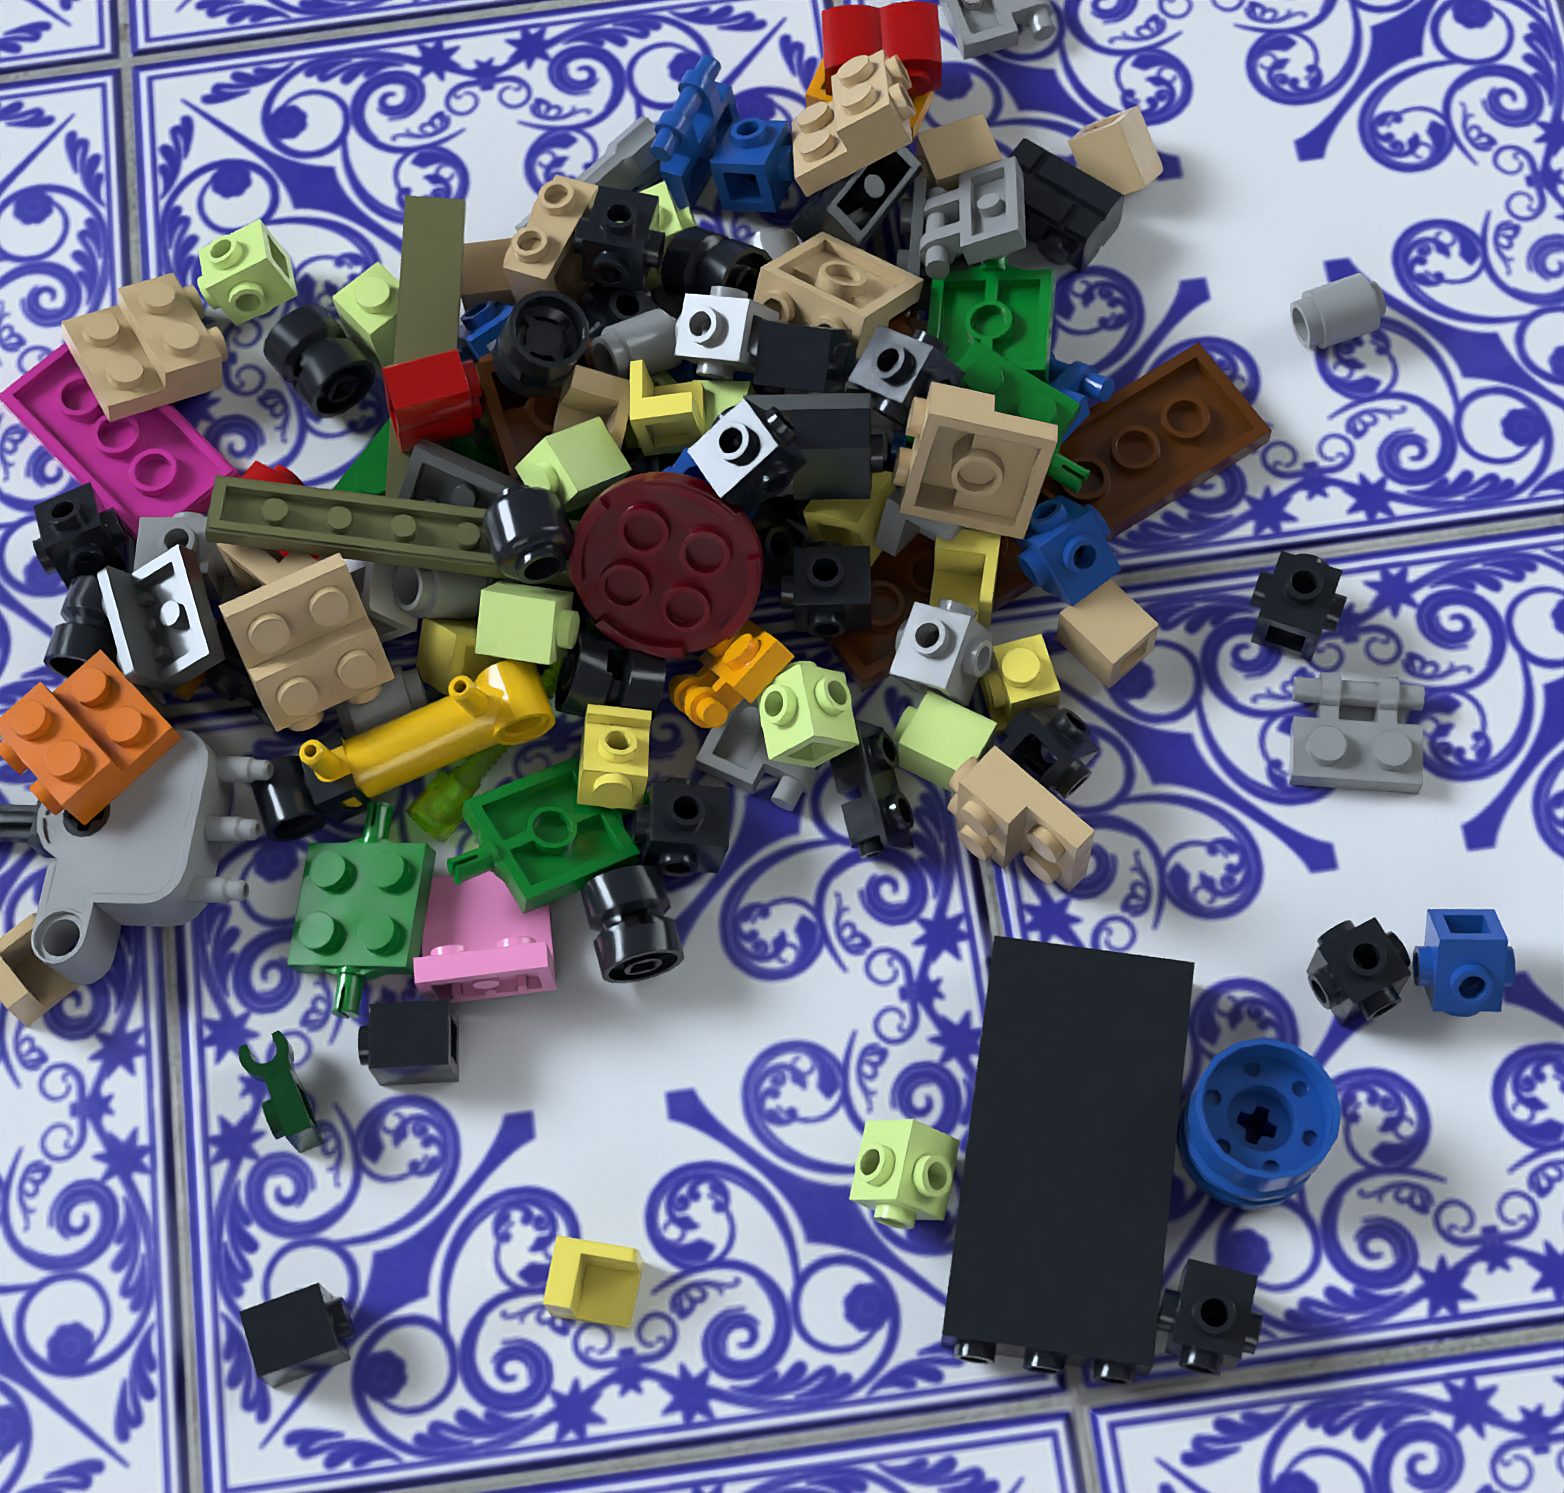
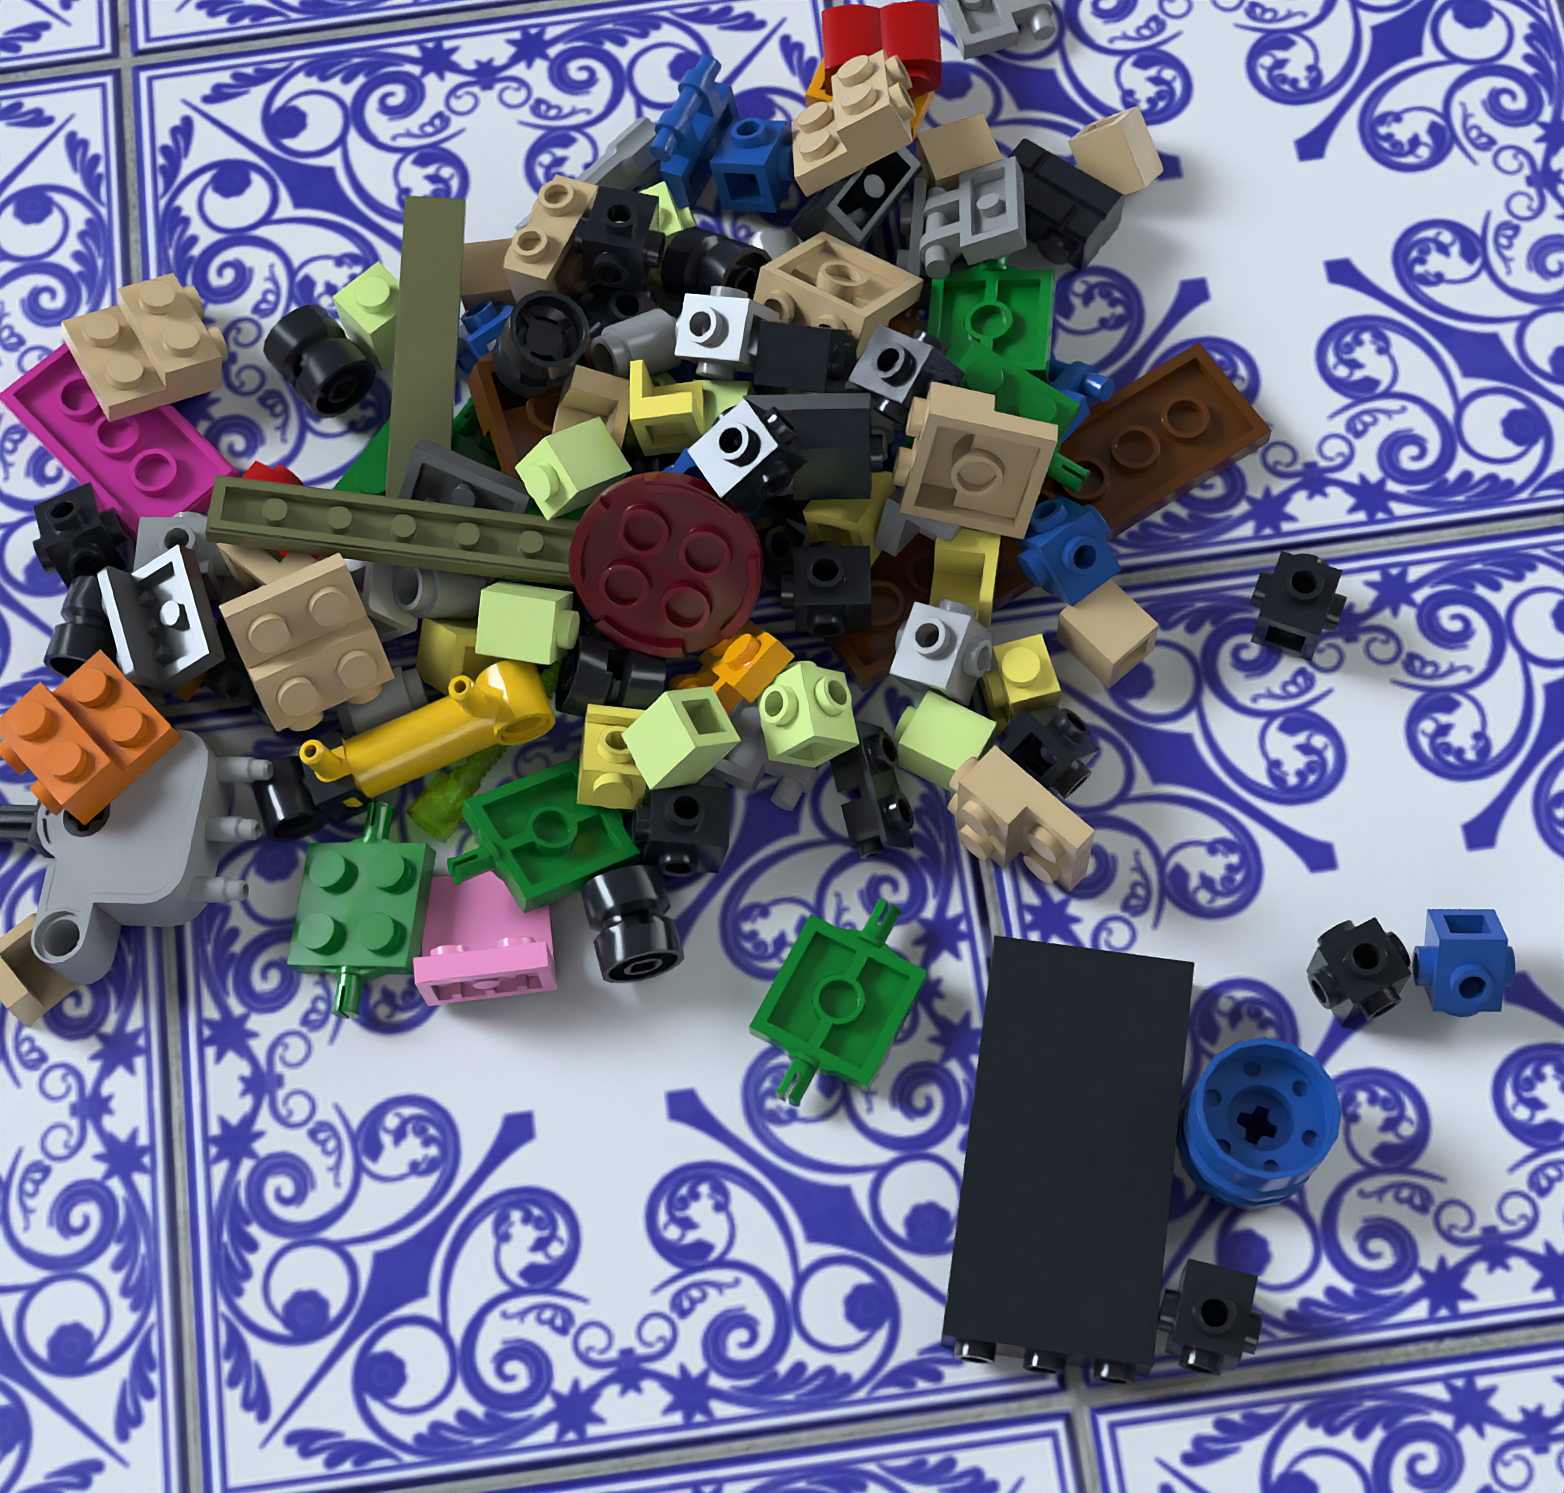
(246, 273): yellowish green brick -> none
(289, 1108): dark green plate -> none
(297, 1334): black brick -> none
(411, 1042): black brick -> none
(432, 398): red brick -> none
(528, 533): black head -> none
(593, 1282): light yellow panel -> none
(680, 737): none -> yellowish green brick
(838, 1002): none -> green plate
(904, 1172): yellowish green brick -> none
(1338, 311): light grey brick -> none
(1356, 752): light grey plate -> none

